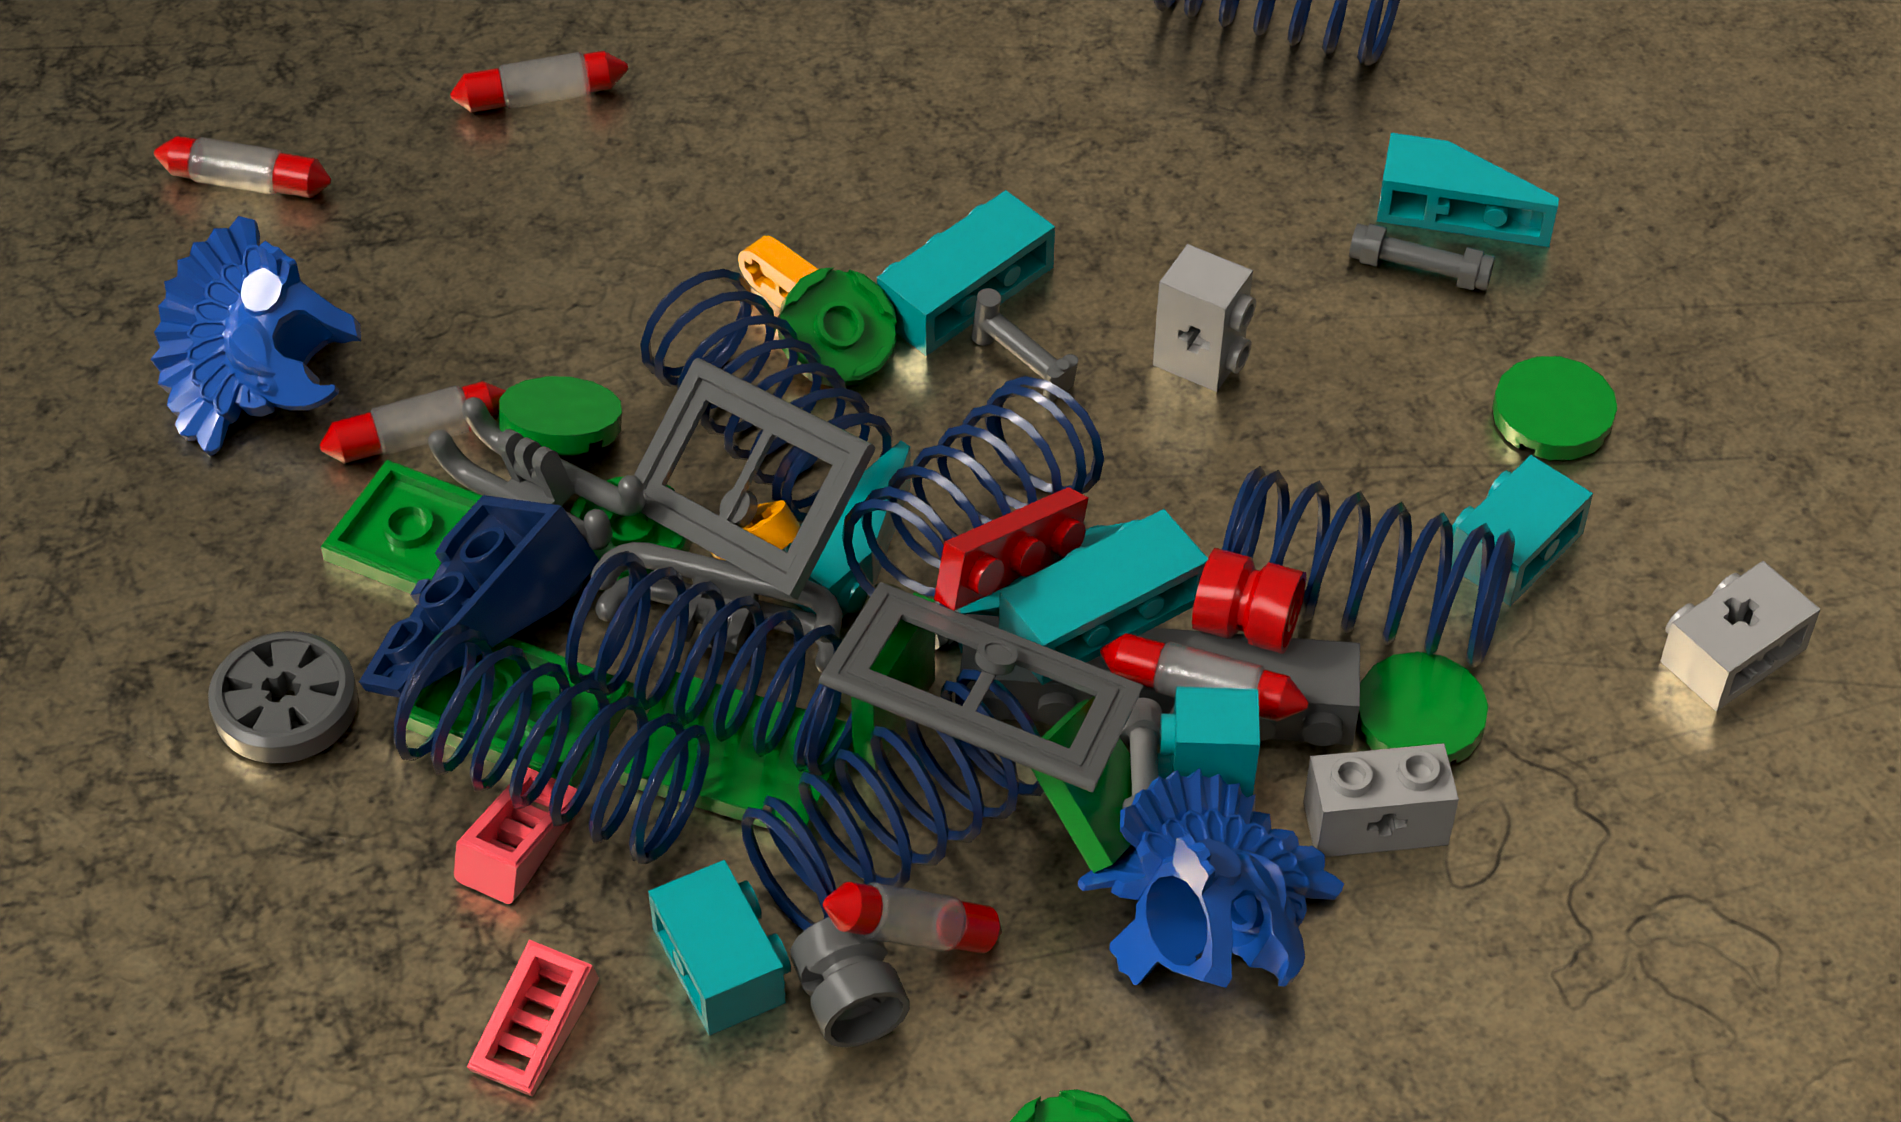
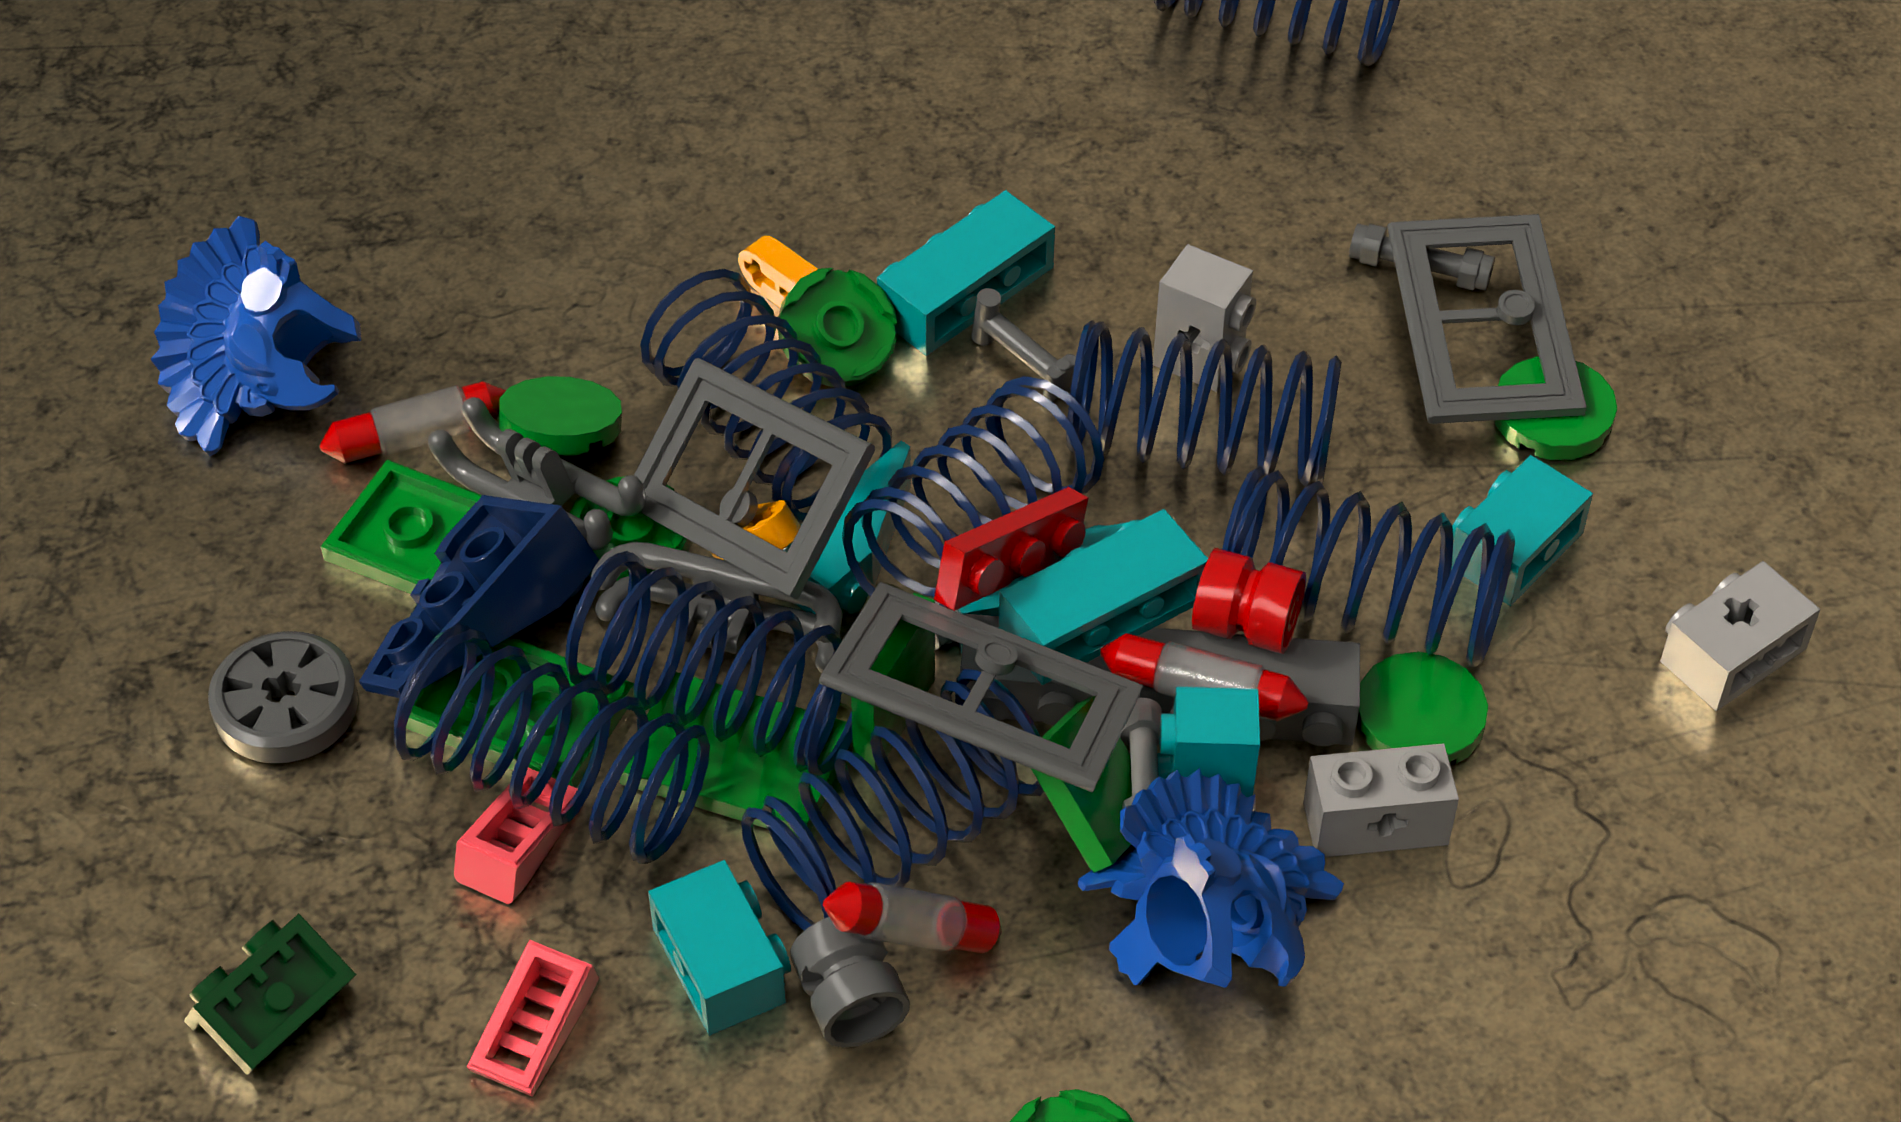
(242, 166): piece -> none
(270, 993): none -> dark green bracket
(539, 81): piece -> none
(1310, 463): none -> dark blue piece
(1457, 192): teal slope -> none
(1537, 303): none -> dark grey door

